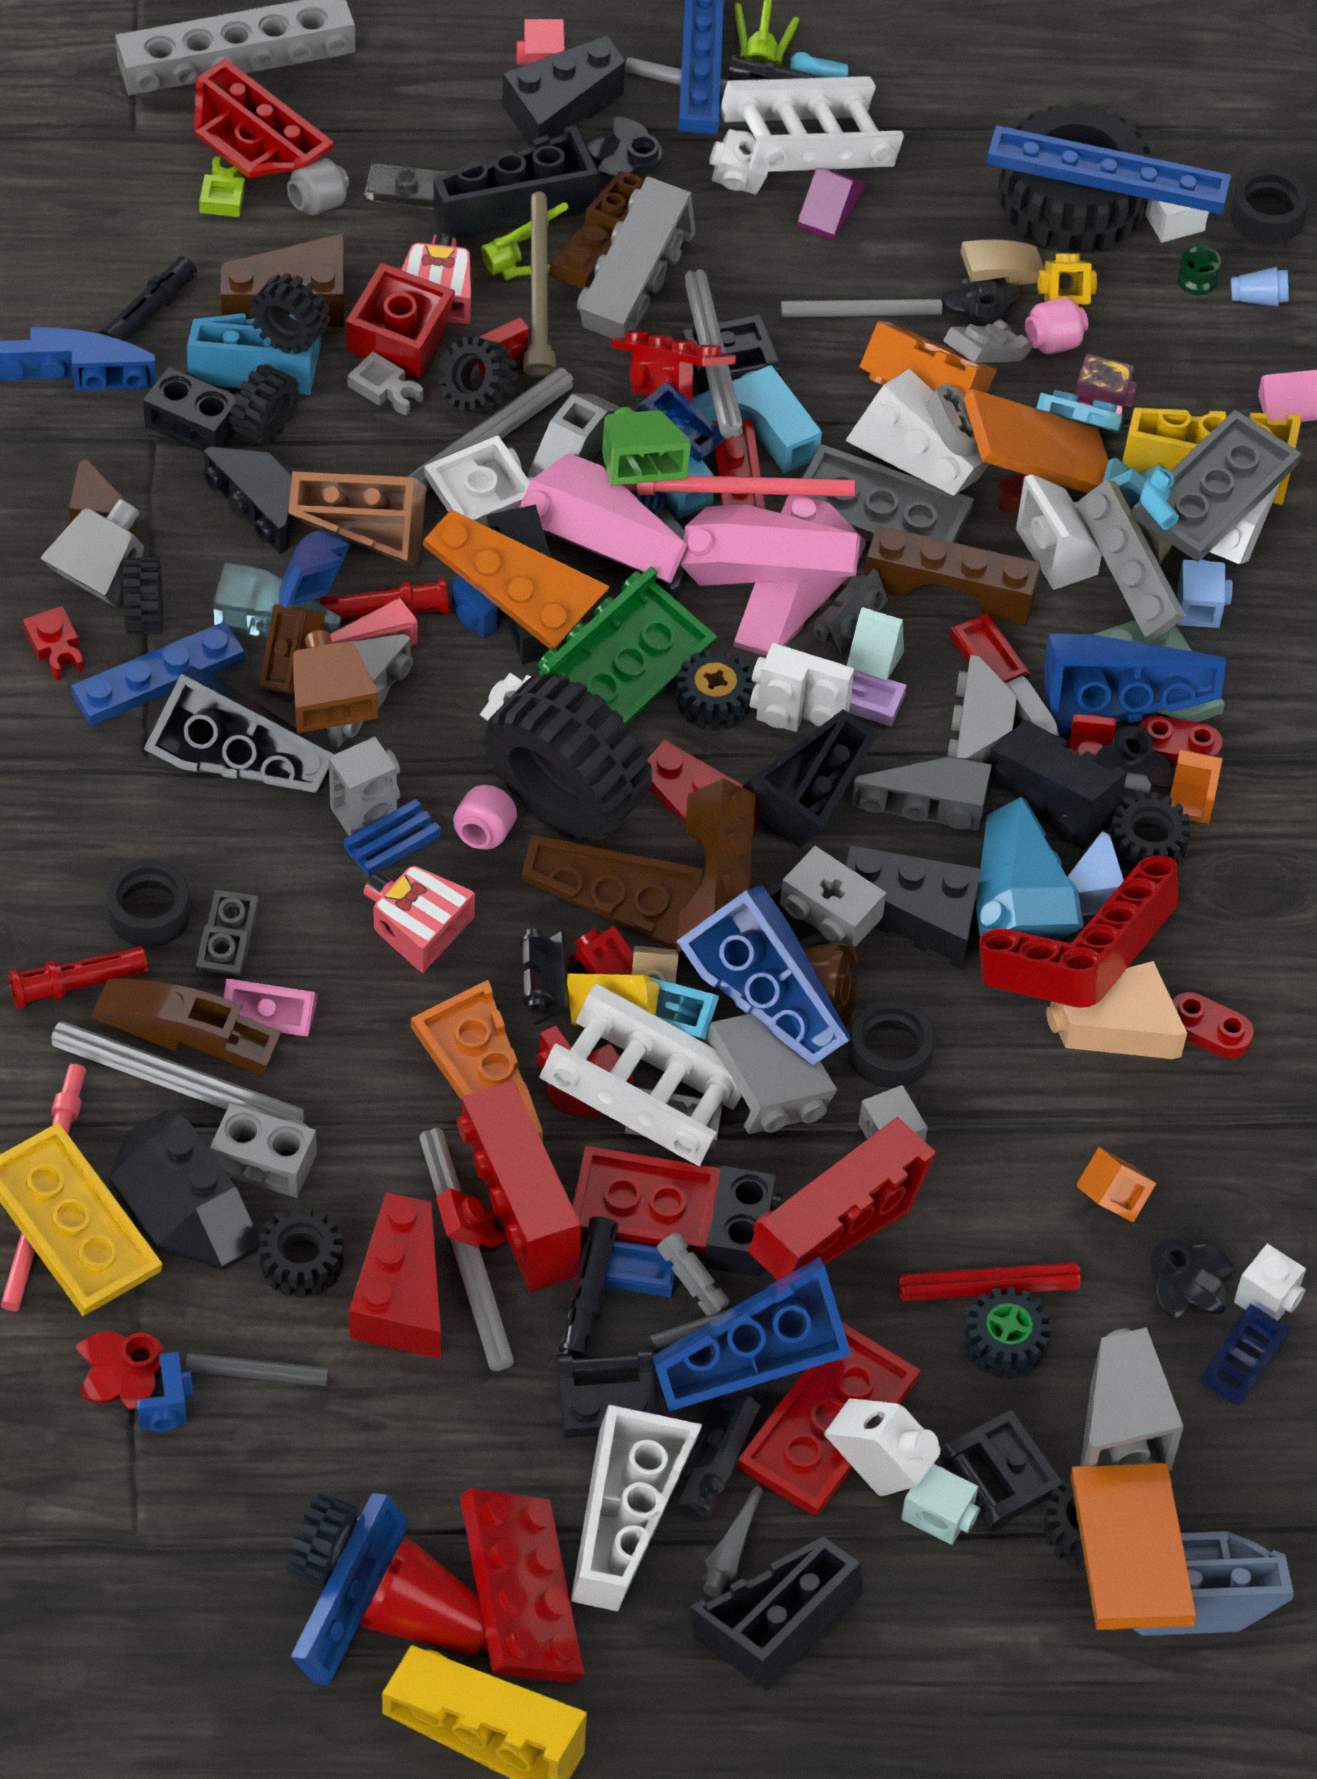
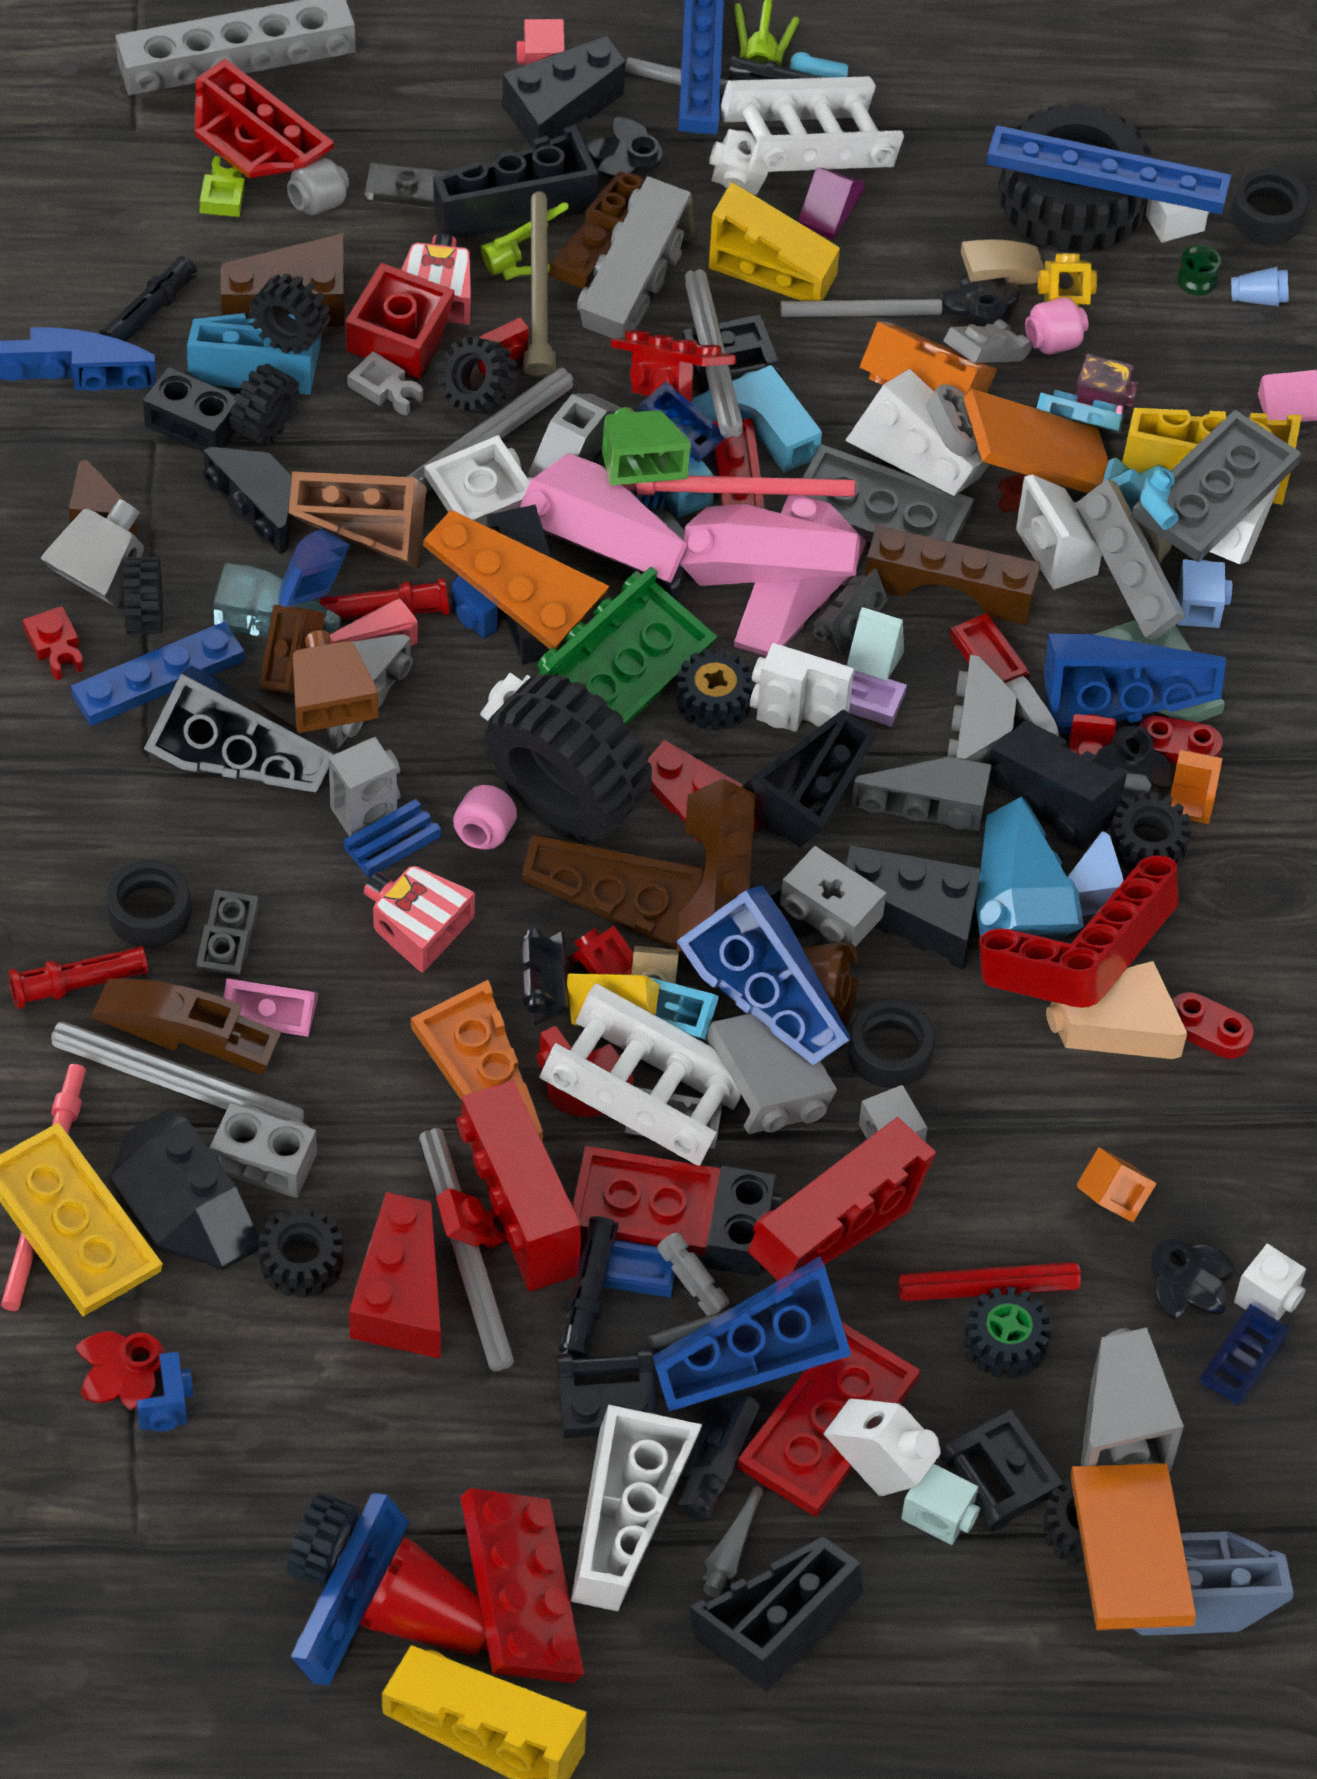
(257, 1369): dark grey bar -> none
(770, 248): none -> yellow wedge

